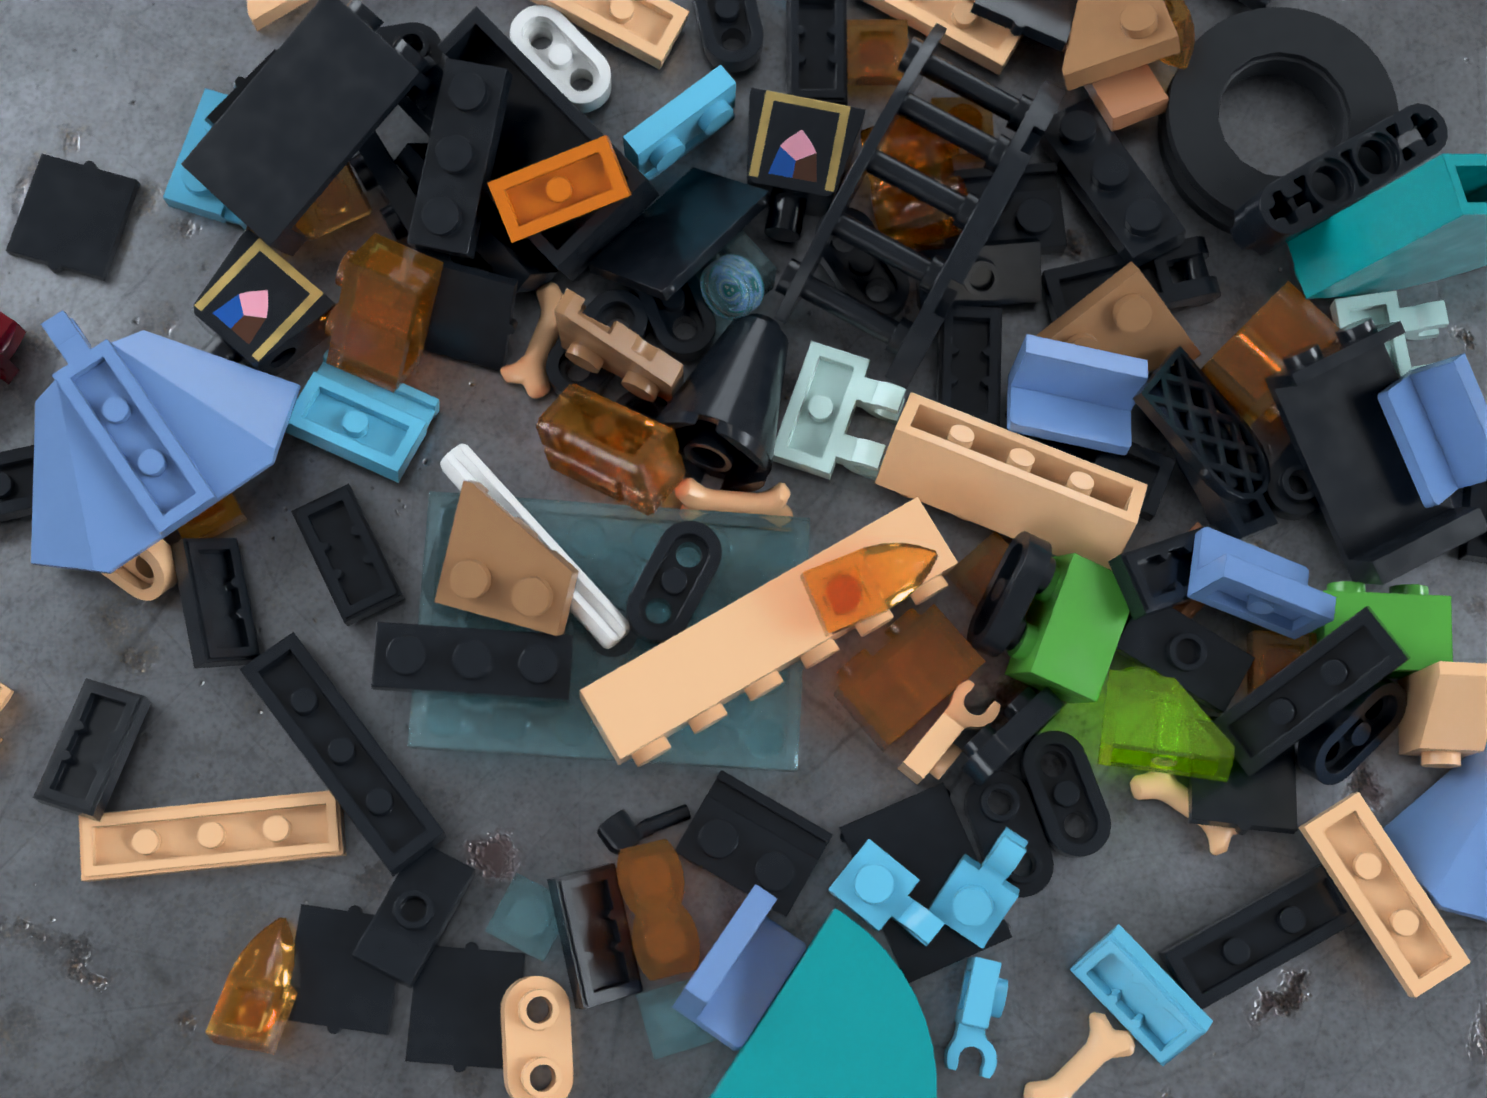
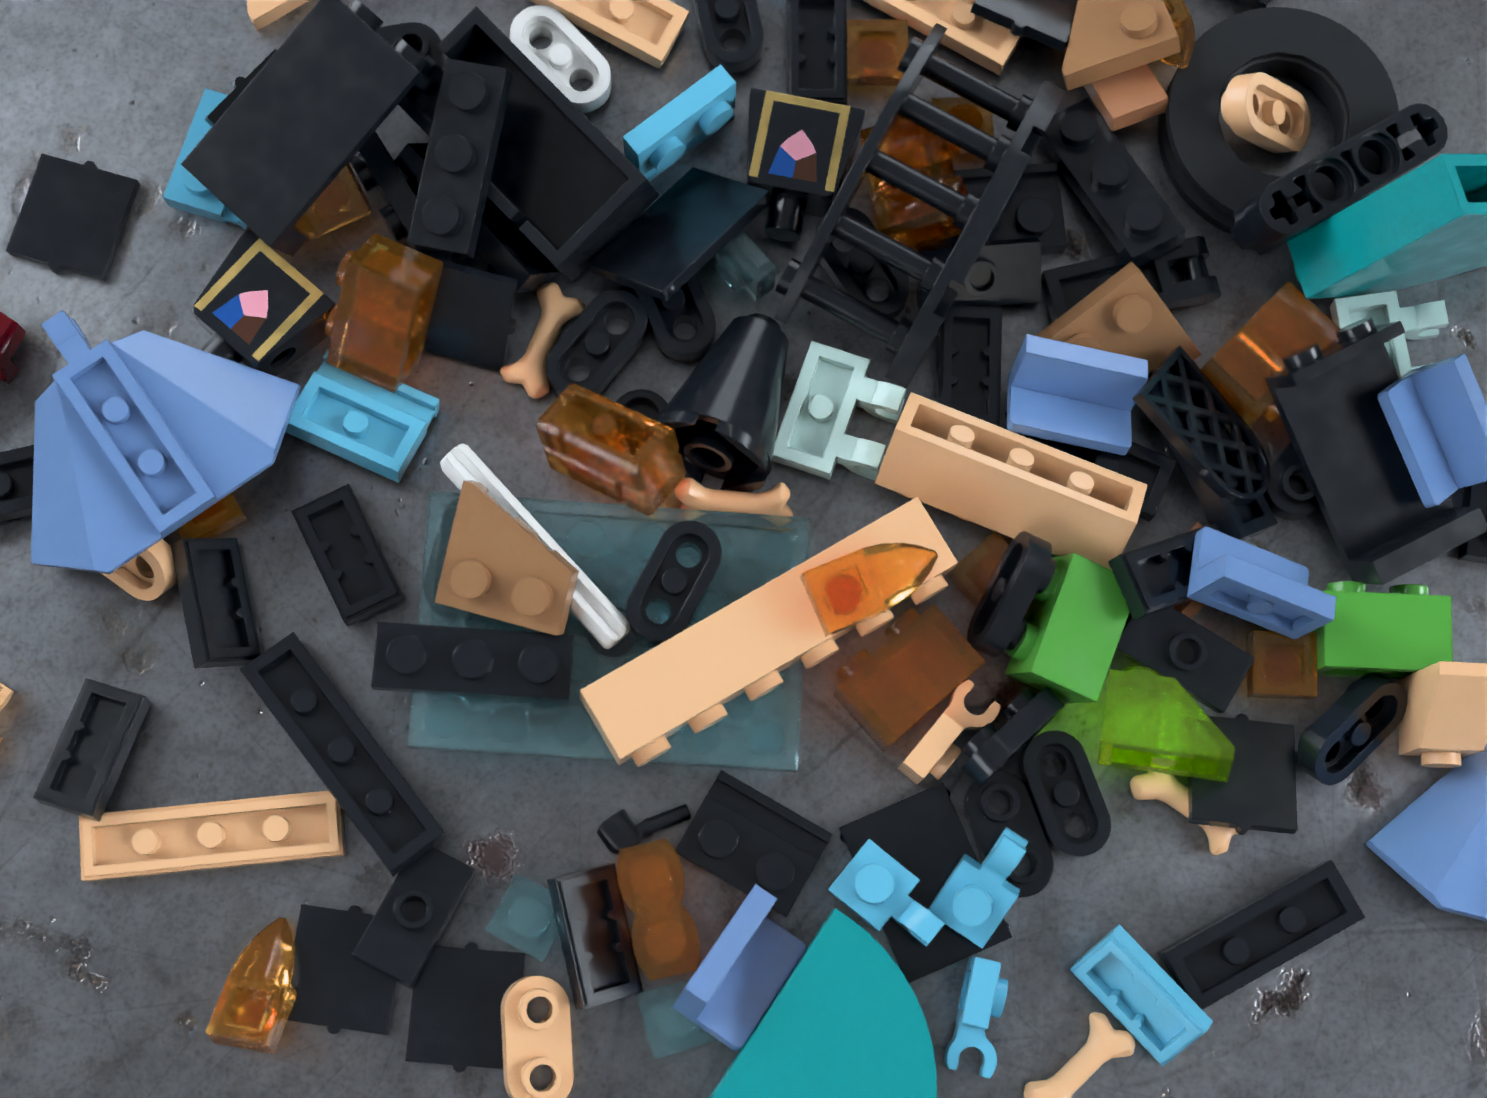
(559, 188): orange plate -> none
(617, 349): medium nougat wing -> none
(732, 286): clear light blue tile -> none
(1266, 112): none -> light nougat plate
(1311, 690): black plate -> none
(1384, 895): light nougat plate -> none

